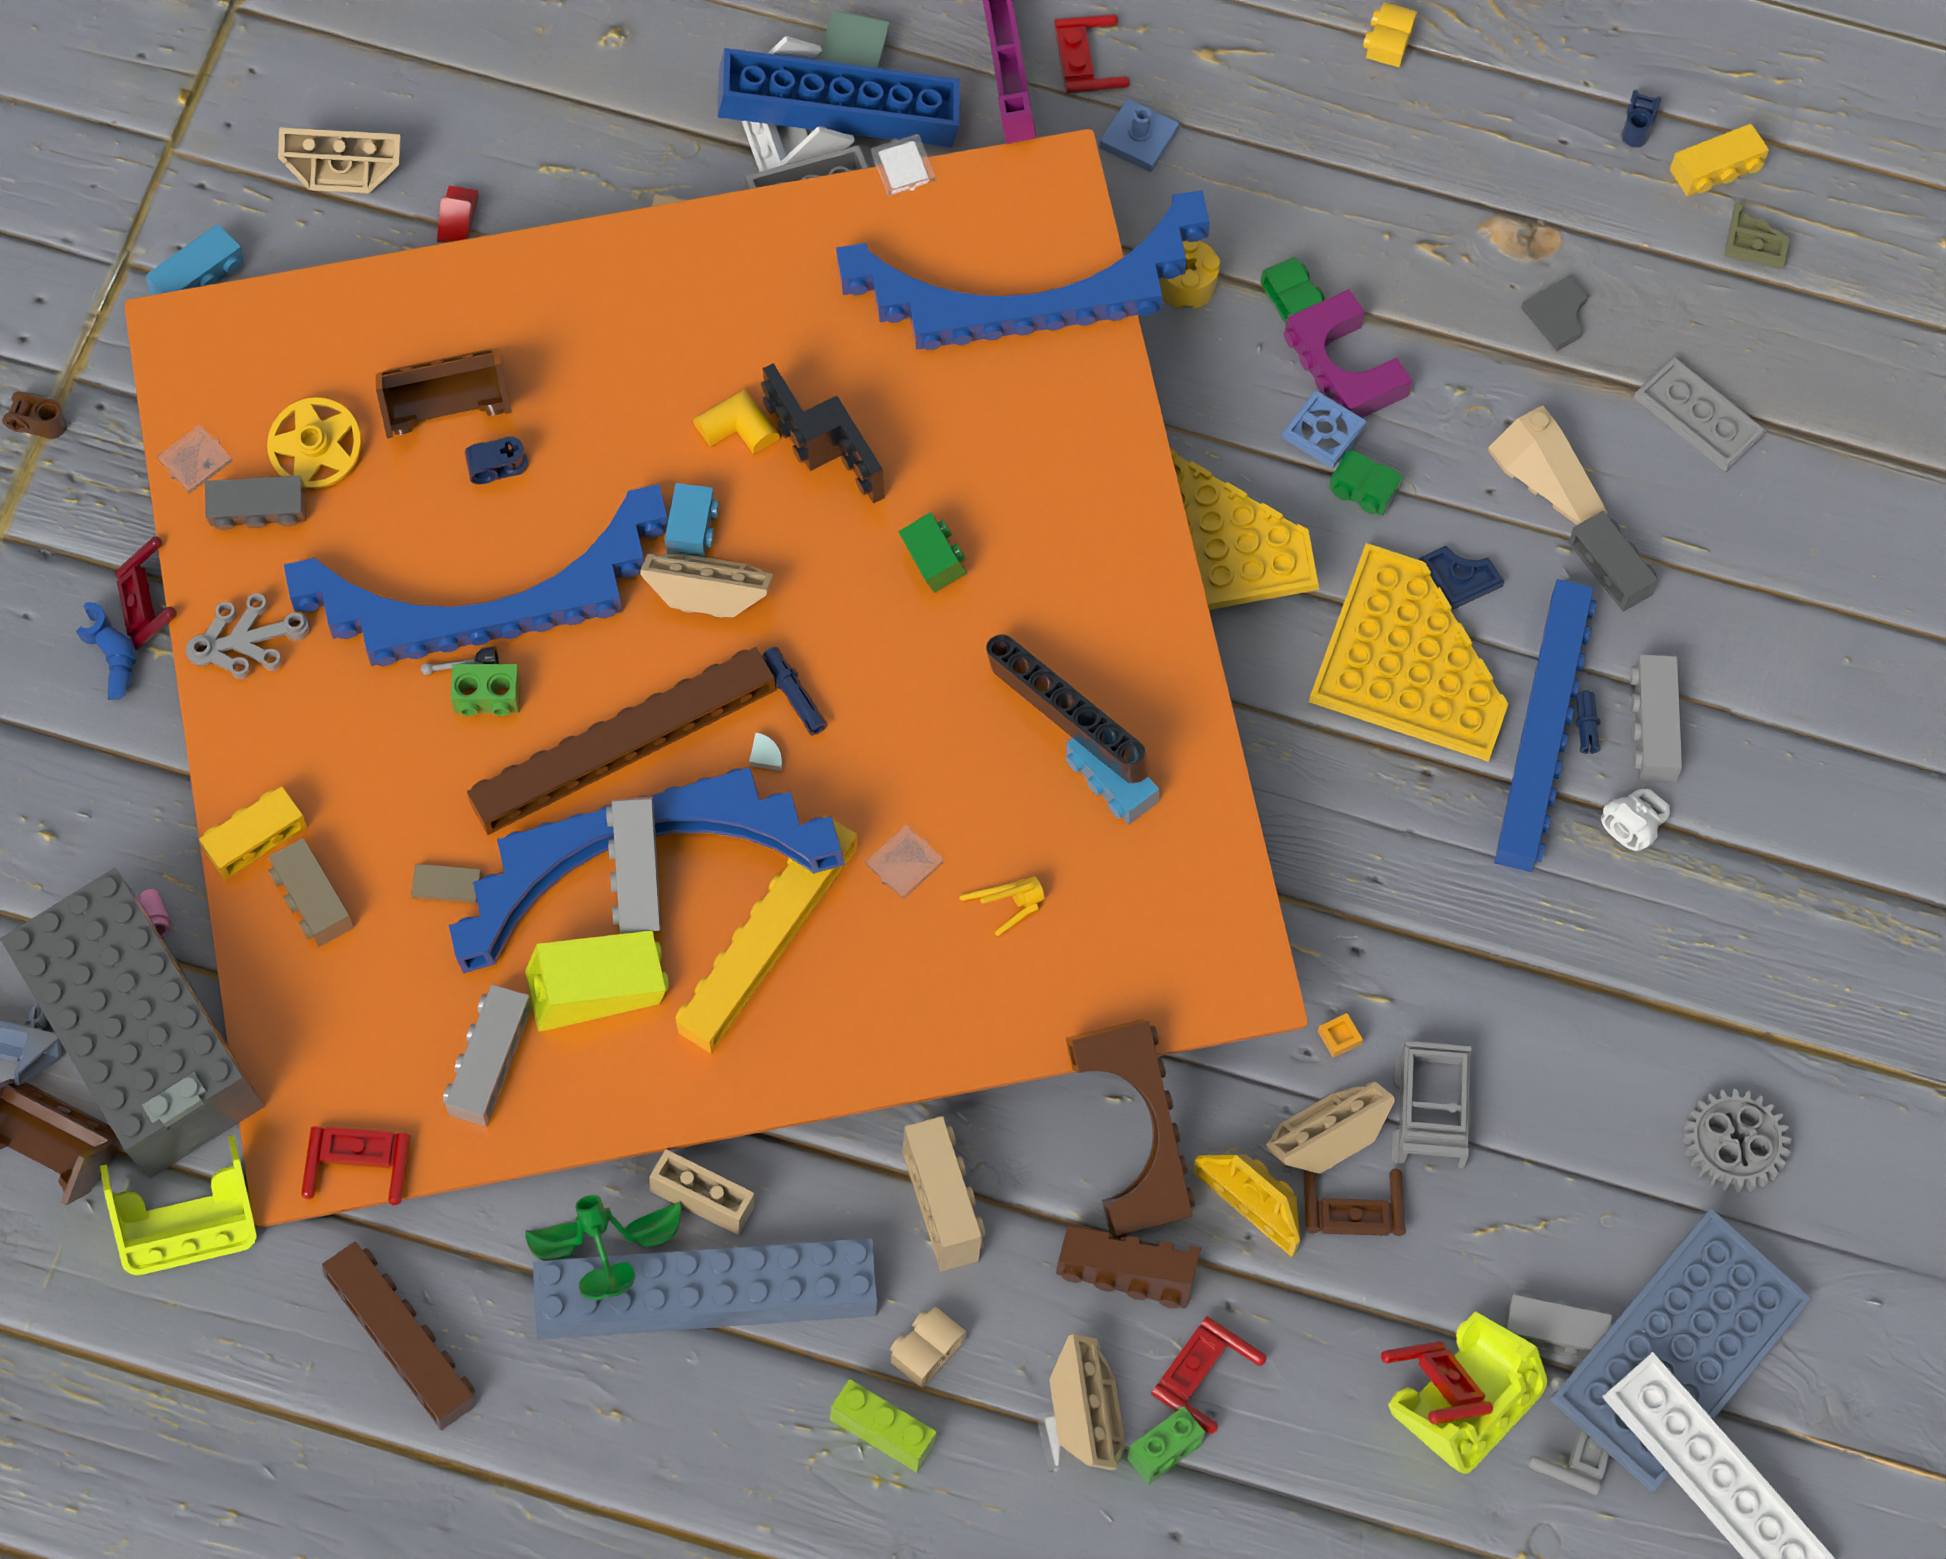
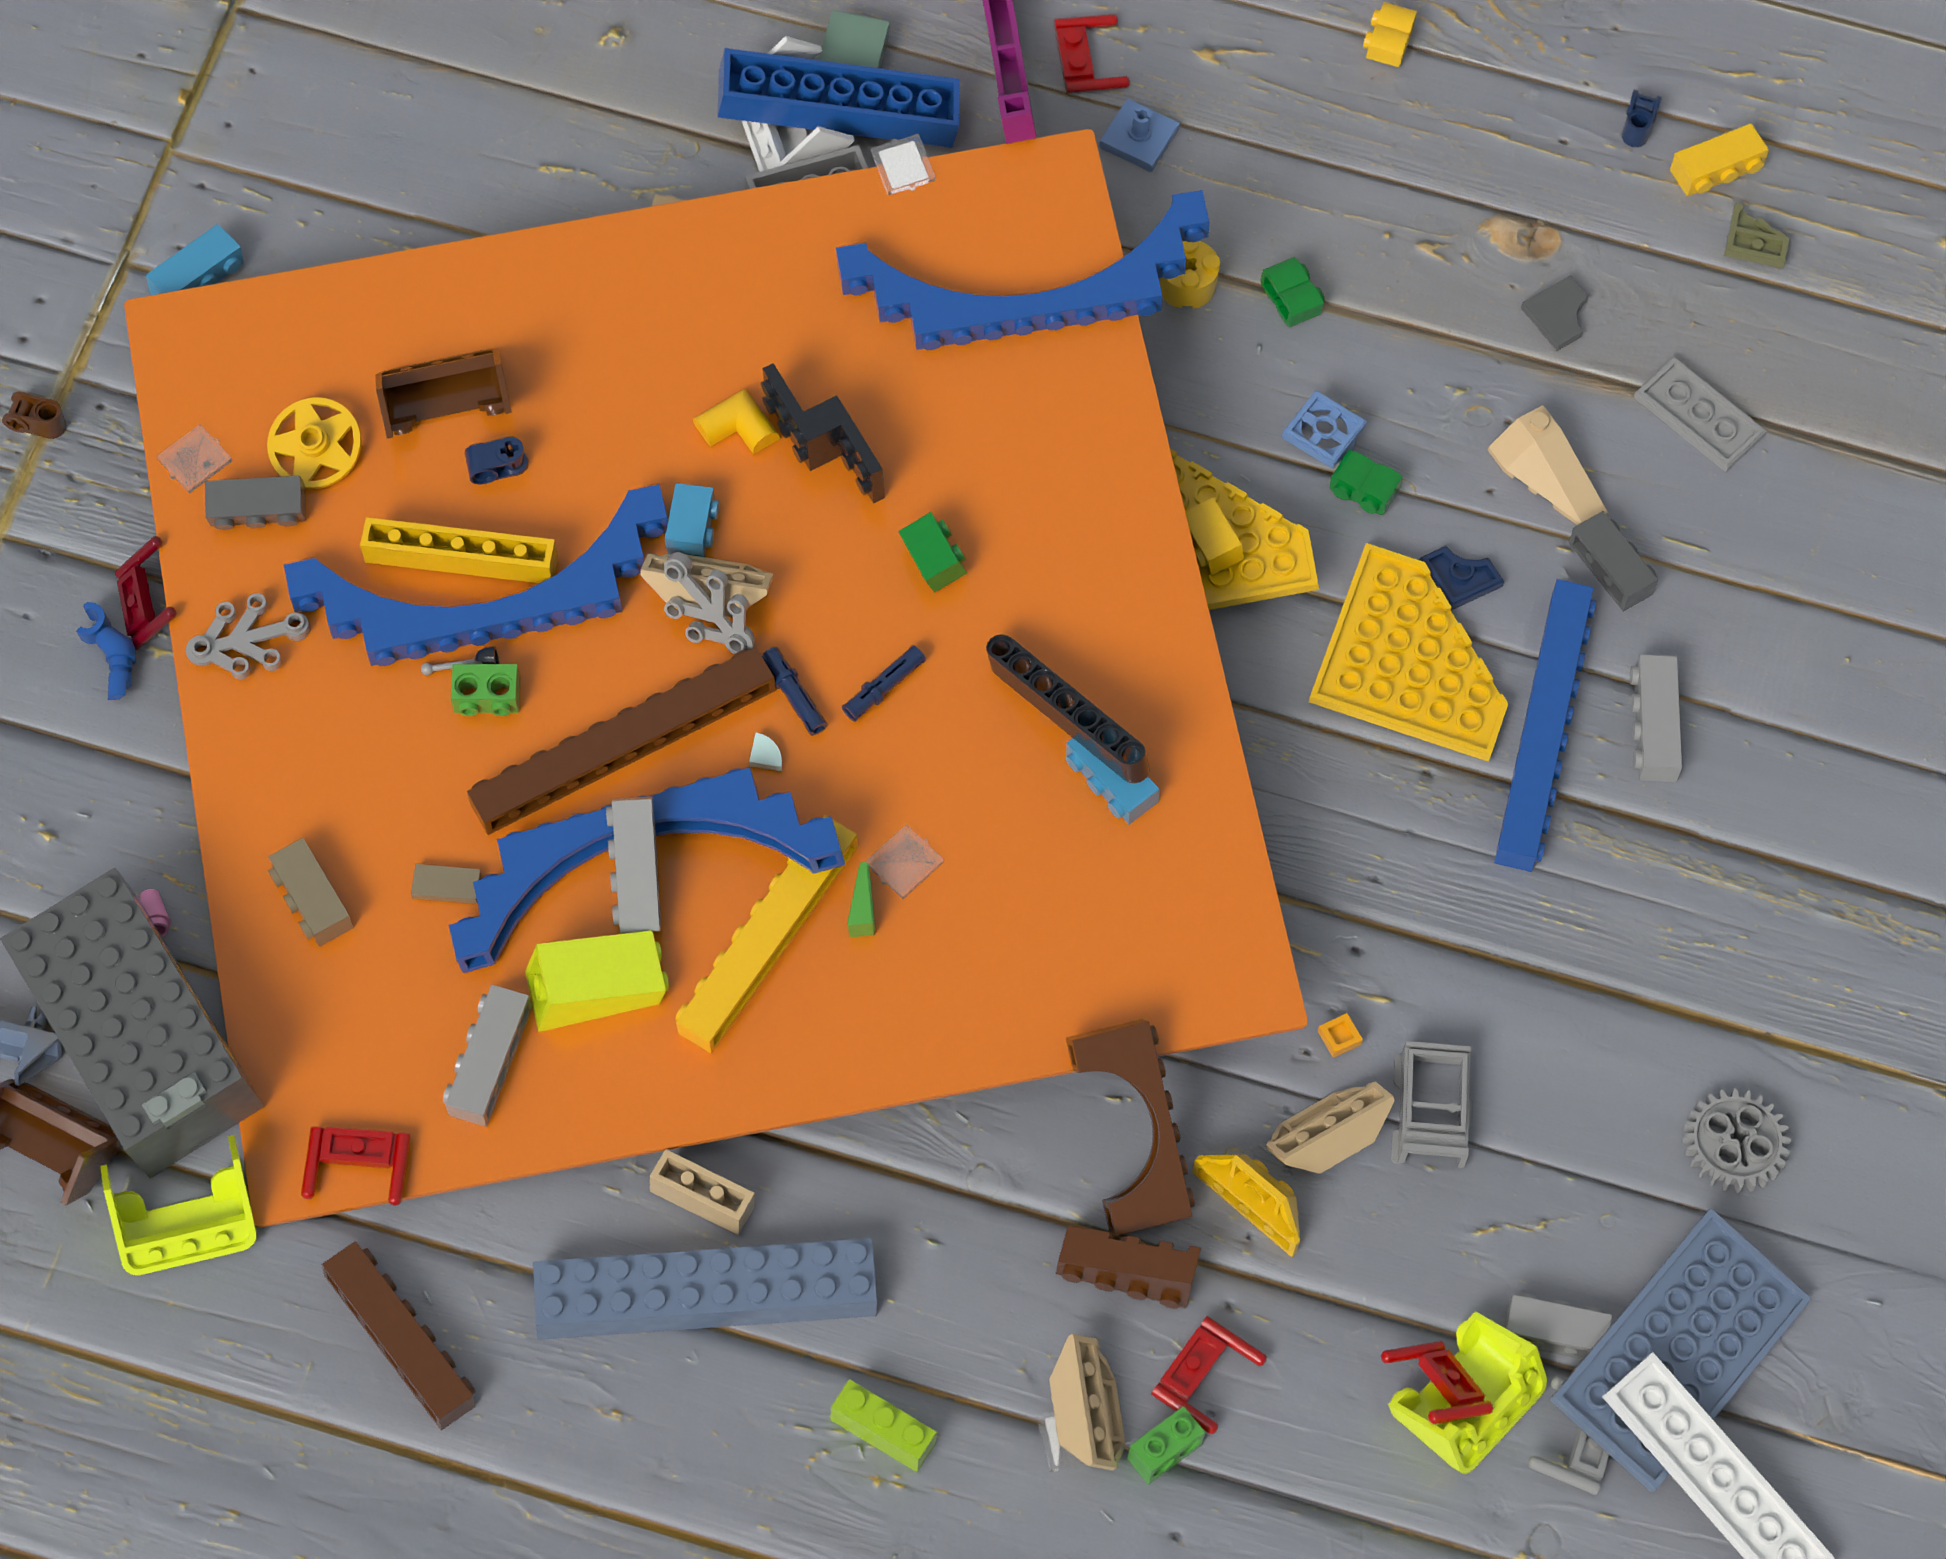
(252, 832): yellow brick -> none
(339, 158): tan wedge -> none
(456, 214): red slope -> none
(458, 550): none -> yellow brick
(610, 1281): green plant -> none
(734, 635): none -> light grey plant
(861, 913): none -> bright green slope
(873, 691): none -> dark blue pin
(927, 1346): tan brick -> none
(942, 1193): tan brick -> none
(1024, 892): yellow plant -> none
(1213, 537): none -> yellow brick
(1355, 1215): reddish brown plate -> none
(1359, 392): magenta arch -> none
(1587, 722): dark blue axle -> none
(1635, 821): white piece -> none

